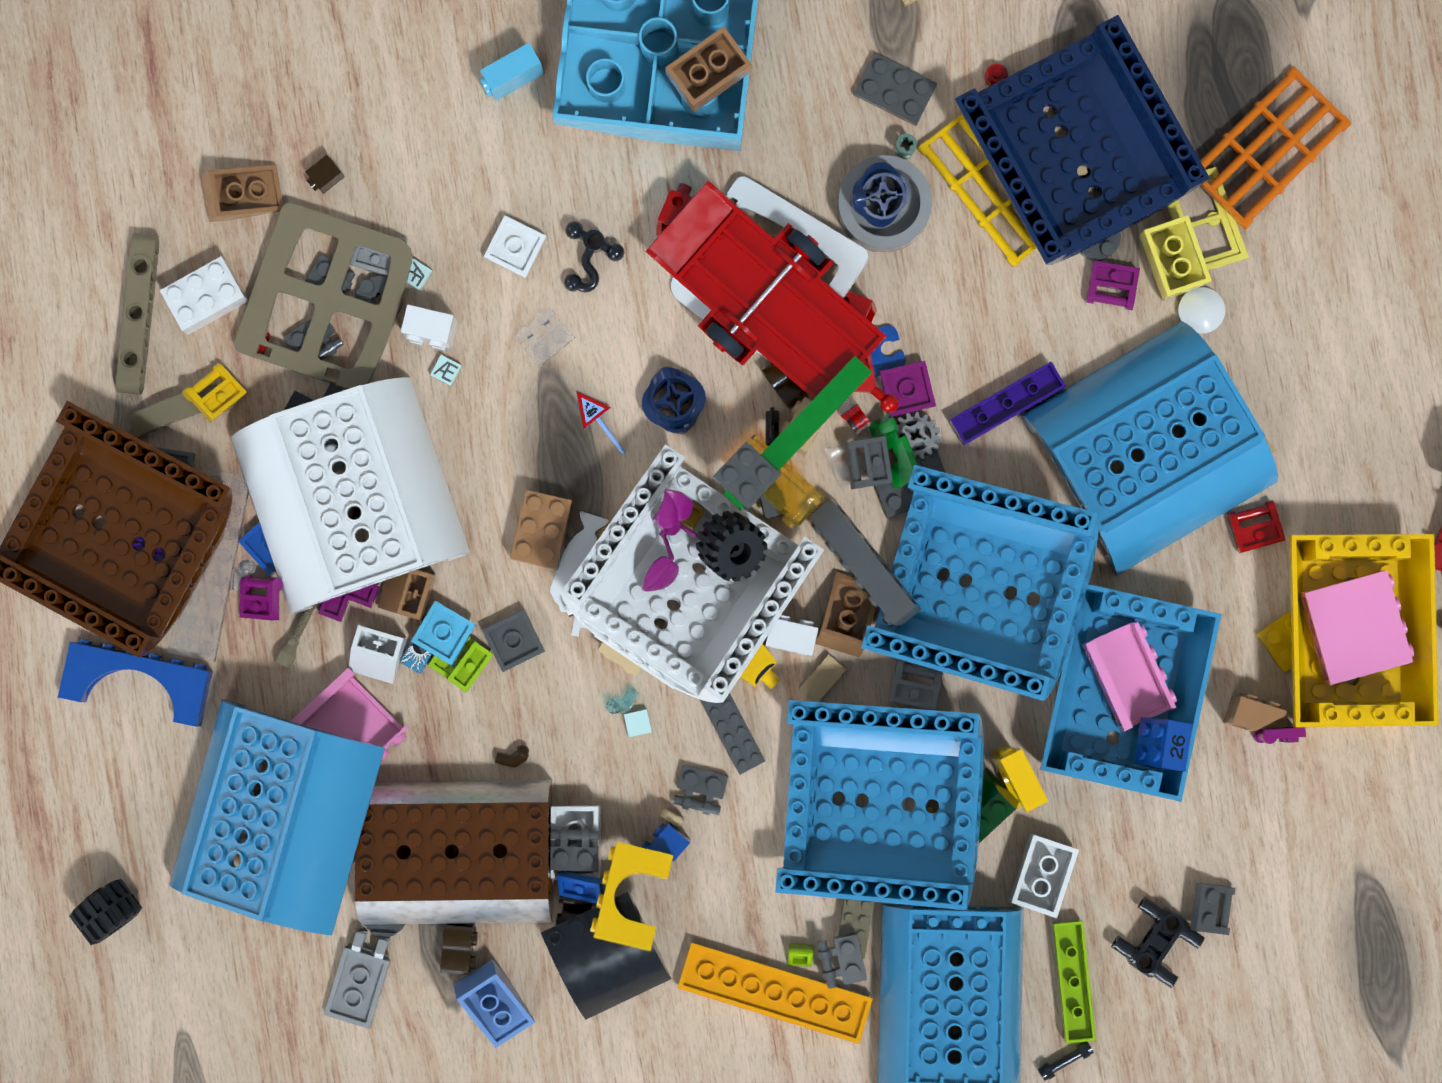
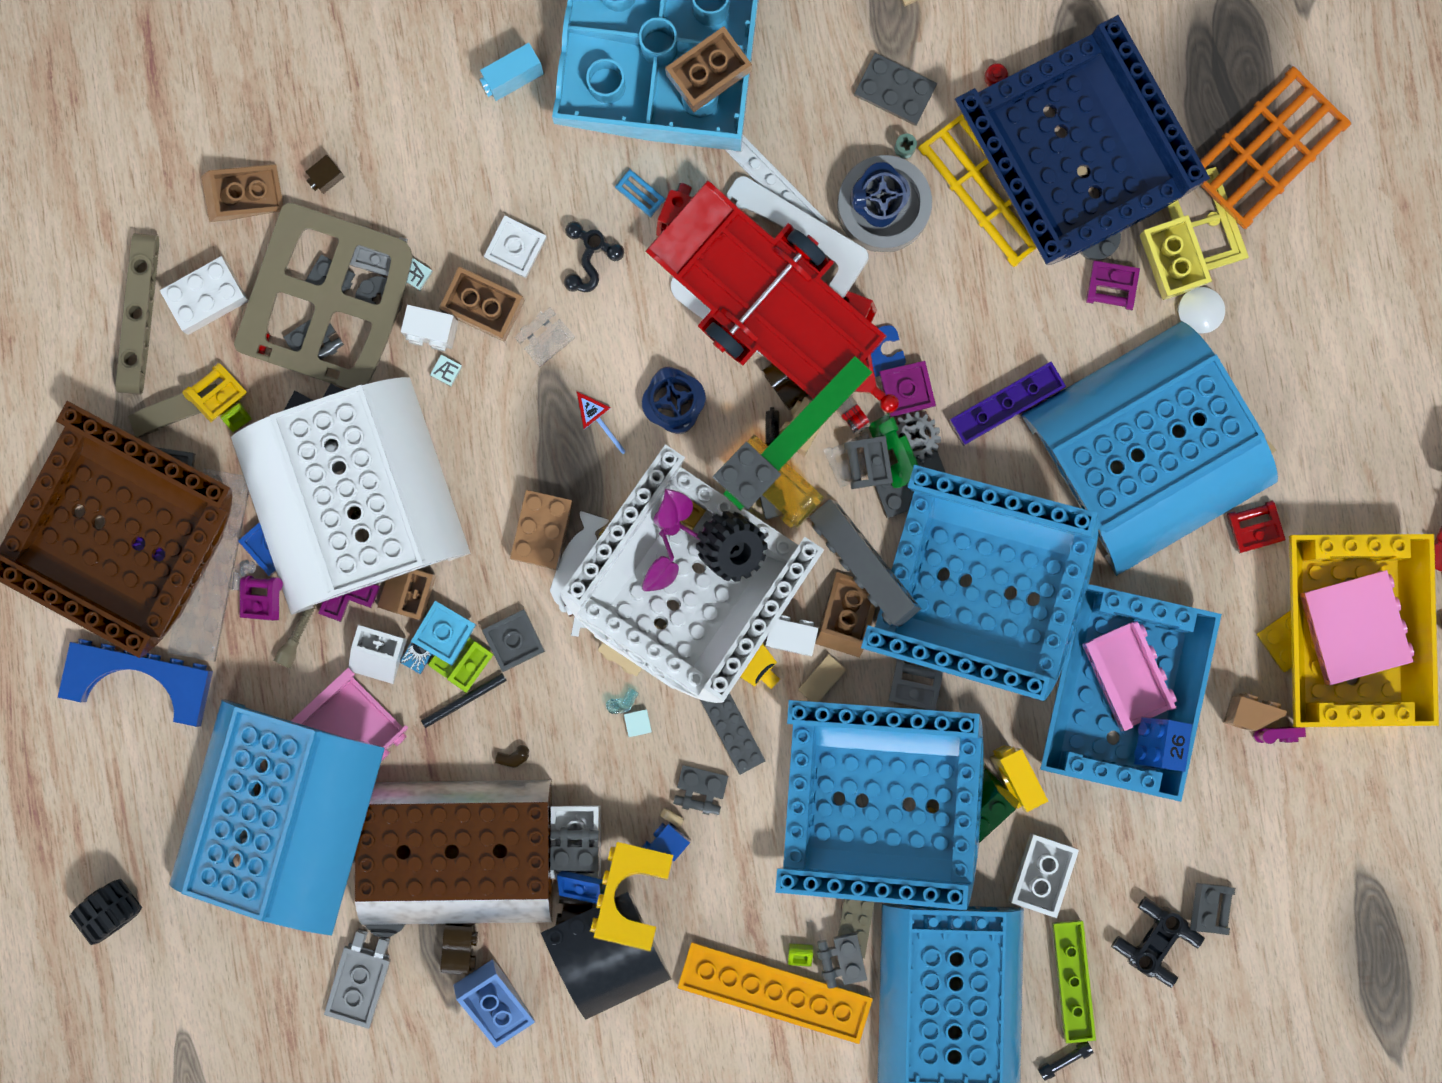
(236, 417): none -> lime slope
(464, 700): none -> black bar
(482, 304): none -> medium nougat brick
(655, 206): none -> dark azure tile
(770, 178): none -> white tile

